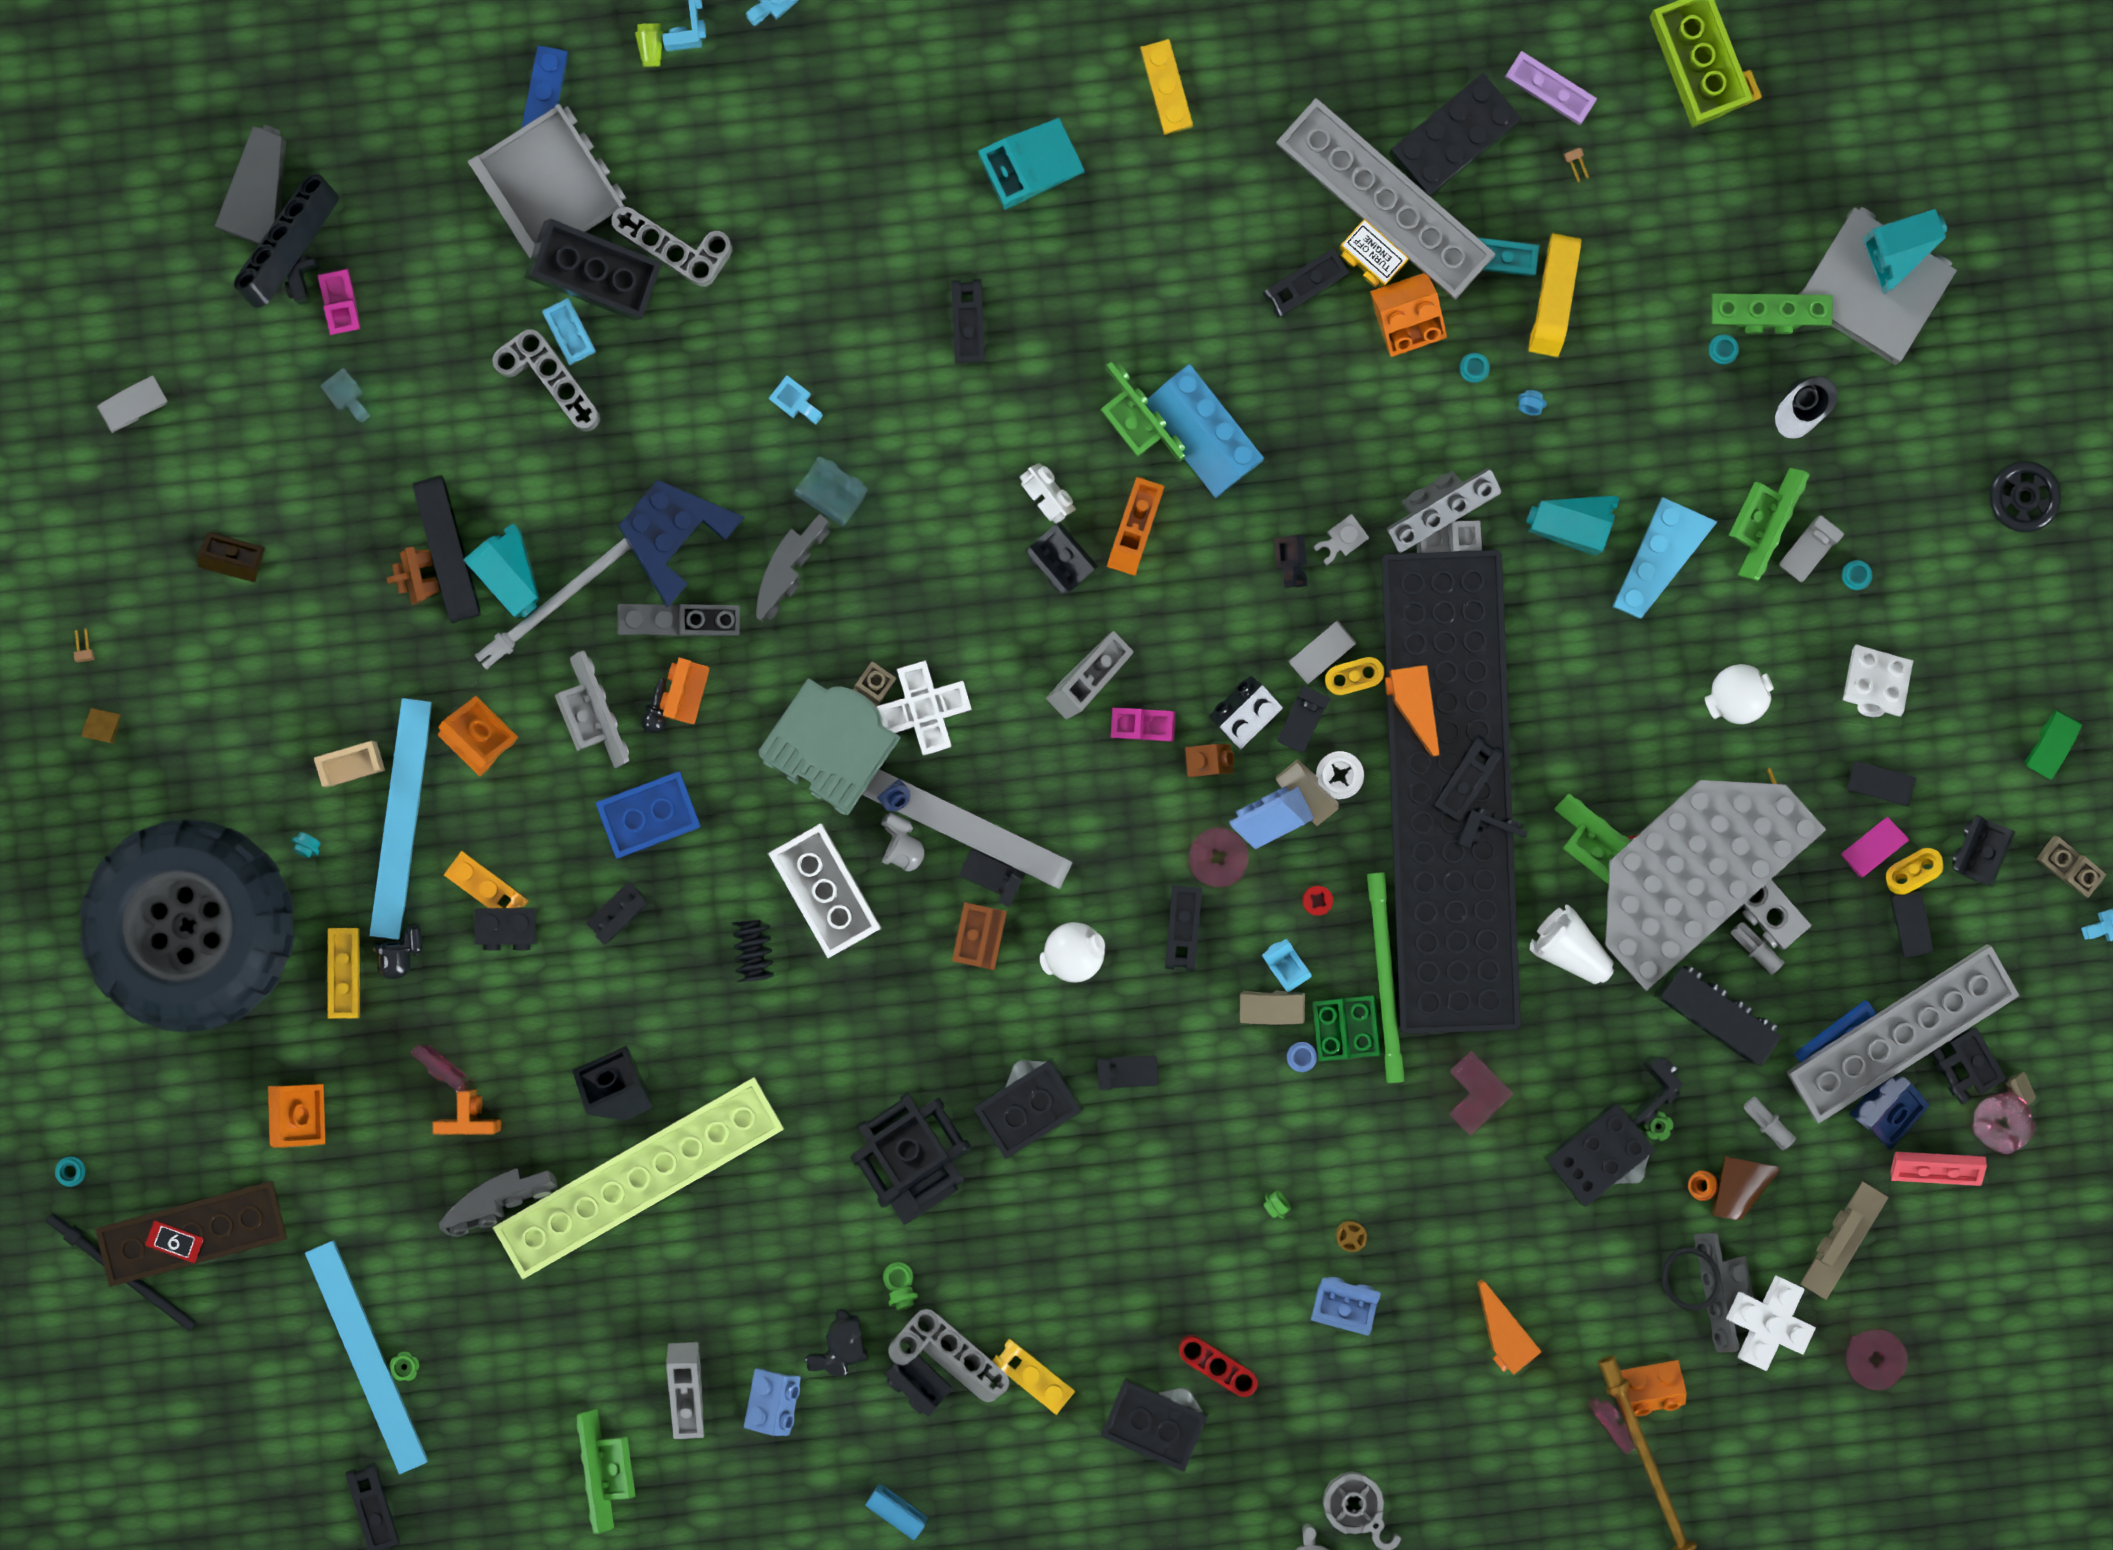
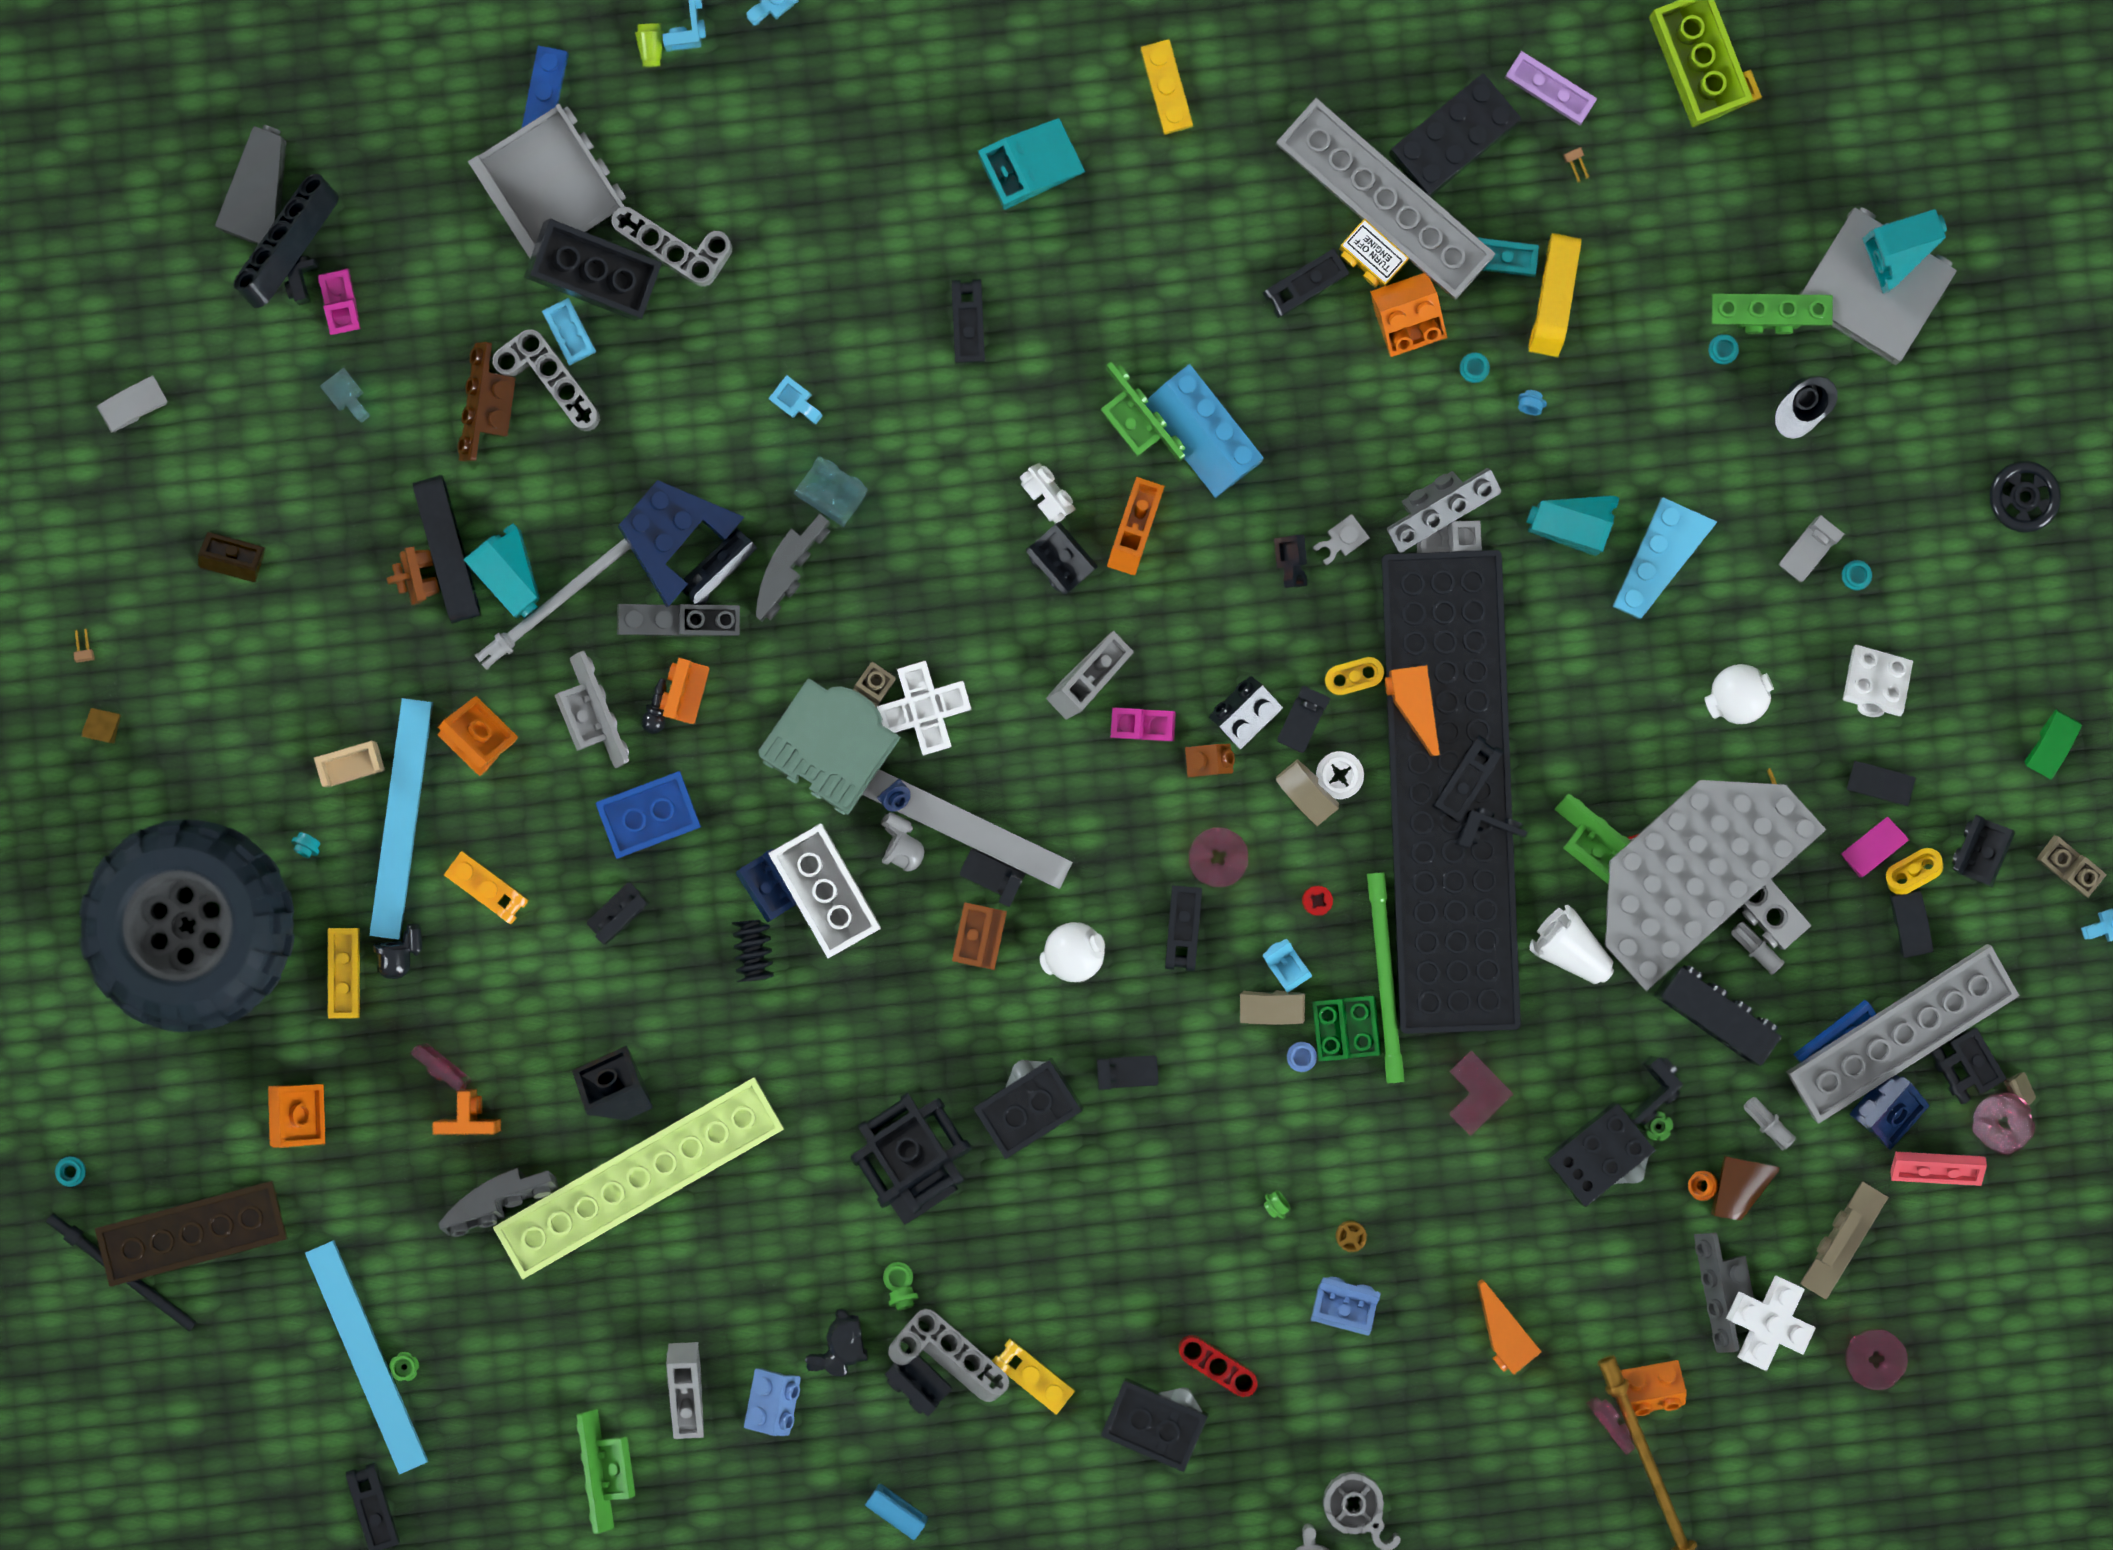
(174, 1241): sticker -> none
(487, 403): none -> reddish brown bracket
(505, 926): black bracket -> none
(717, 567): none -> black plate
(766, 887): none -> dark blue bracket
(1272, 817): medium blue slope -> none
(1322, 652): light grey slope -> none
(1670, 1294): black tyre -> none
(1764, 520): bright green bracket -> none

